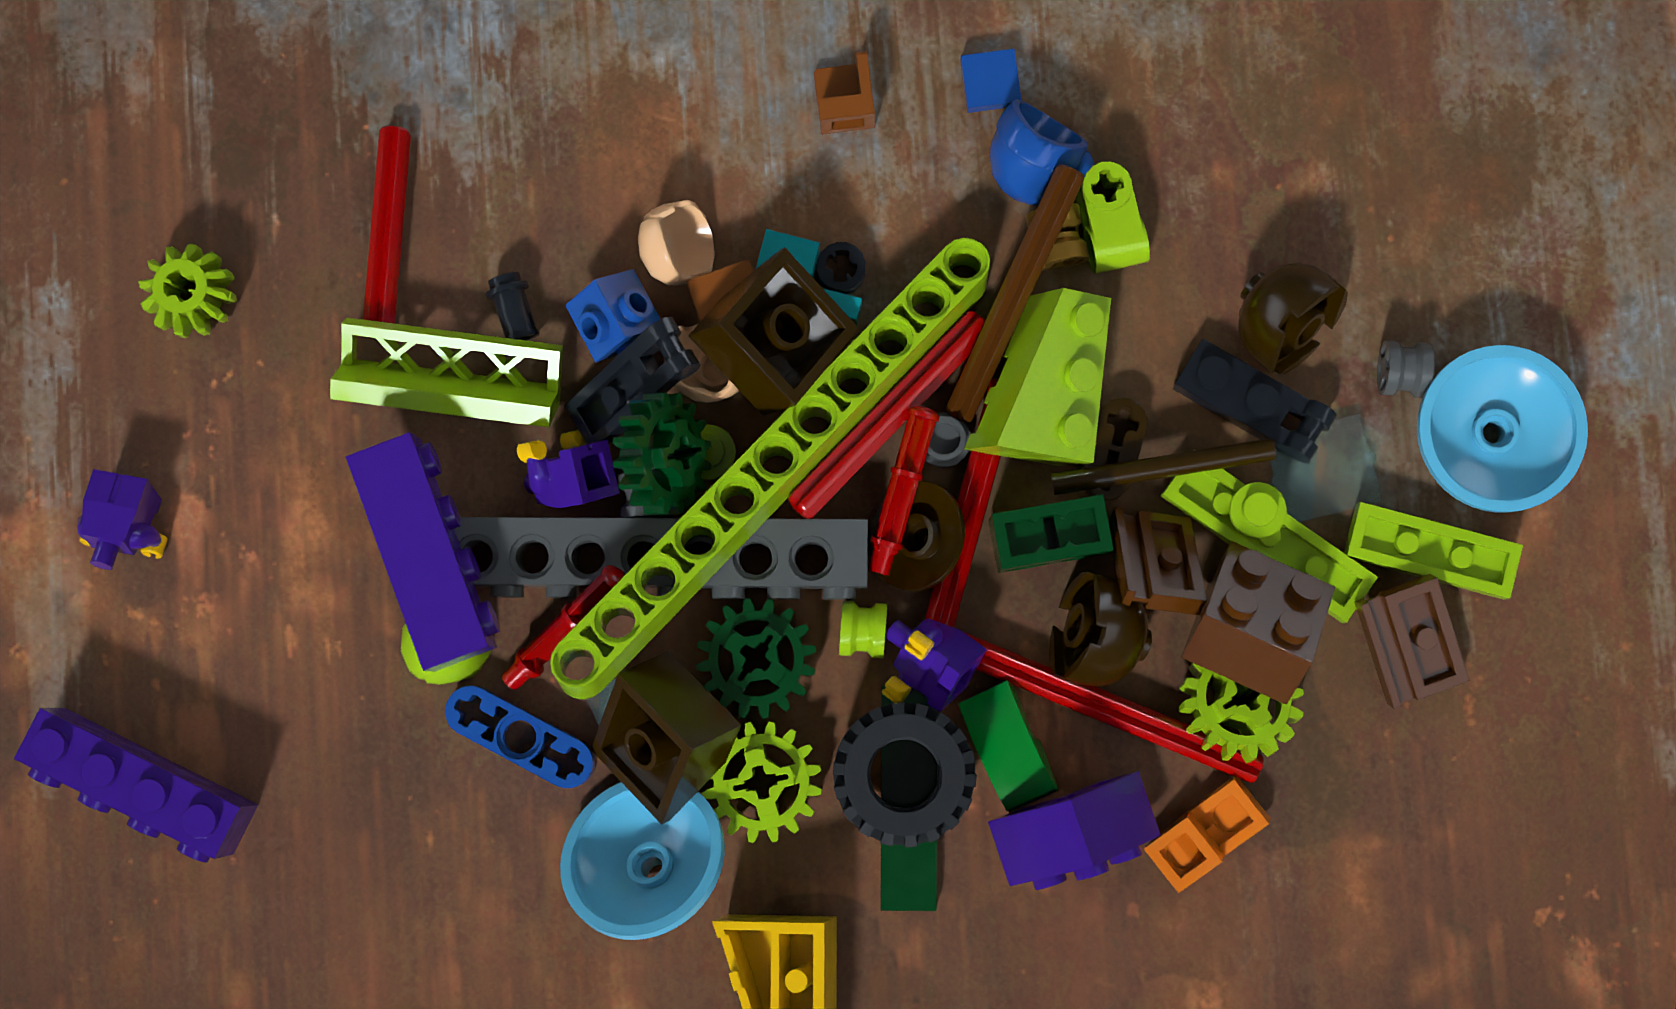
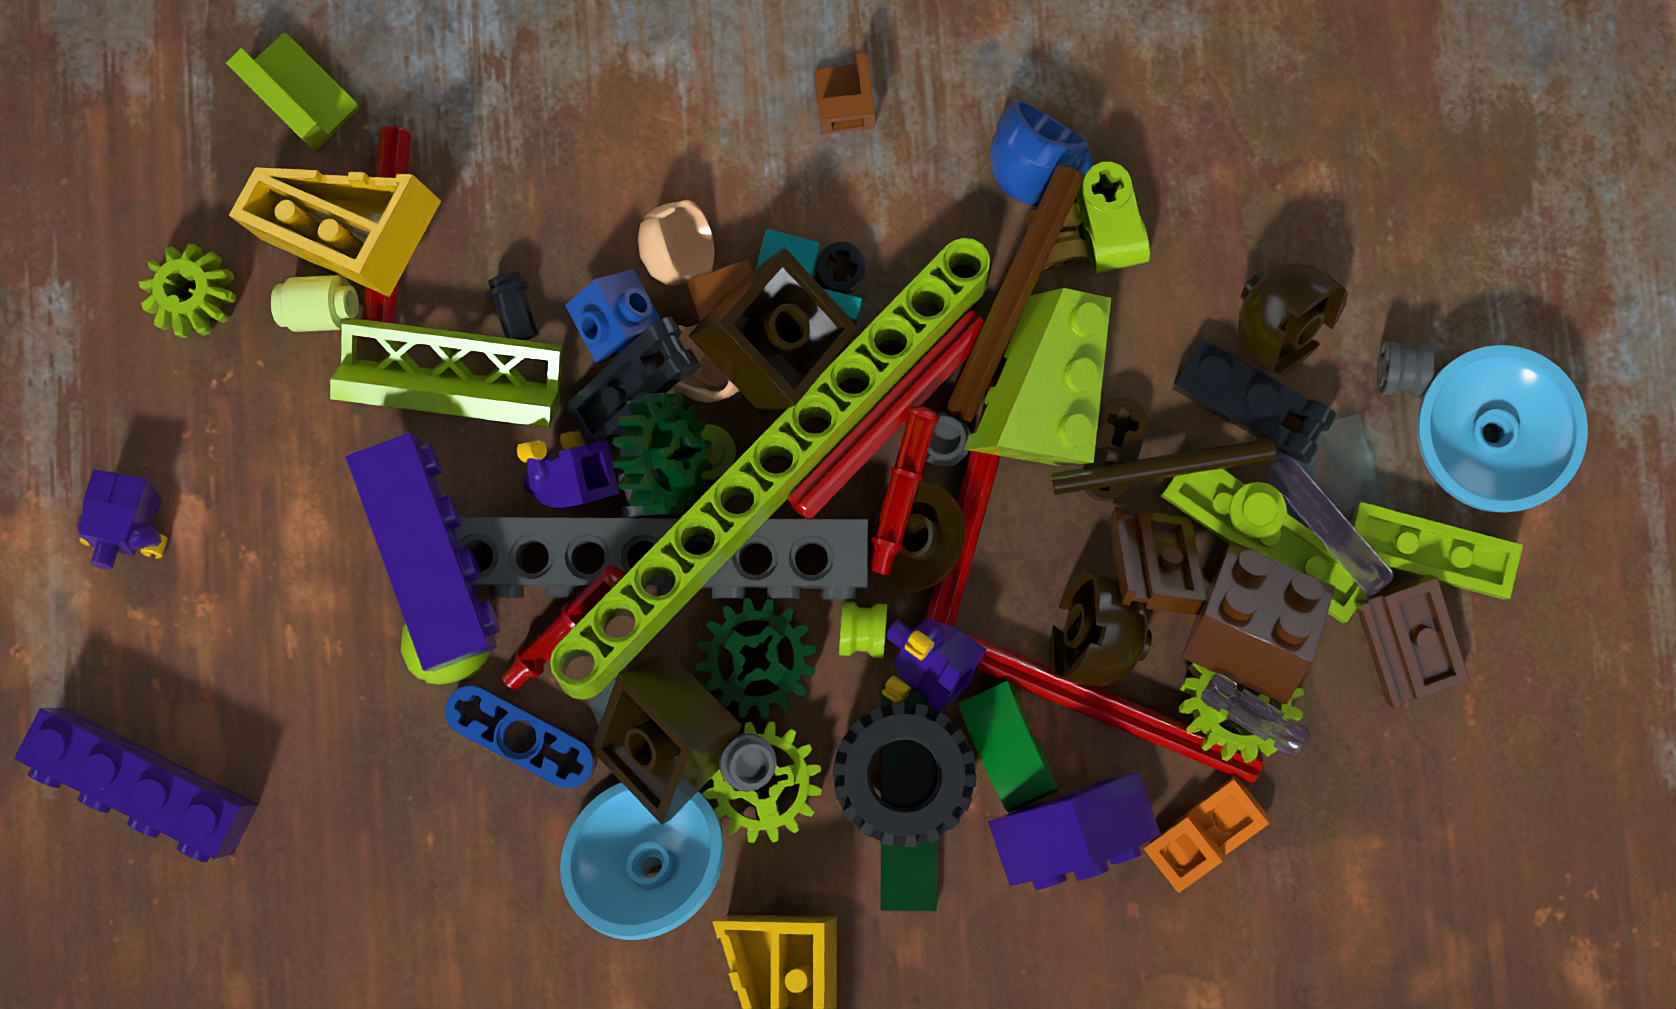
(296, 89): none -> lime panel
(314, 303): none -> yellowish green brick
(339, 222): none -> yellow wedge
(747, 762): none -> dark grey plate
(990, 80): blue tile -> none
(1050, 534): dark green brick -> none
(1255, 715): none -> axle
(1329, 525): none -> clear purple axle

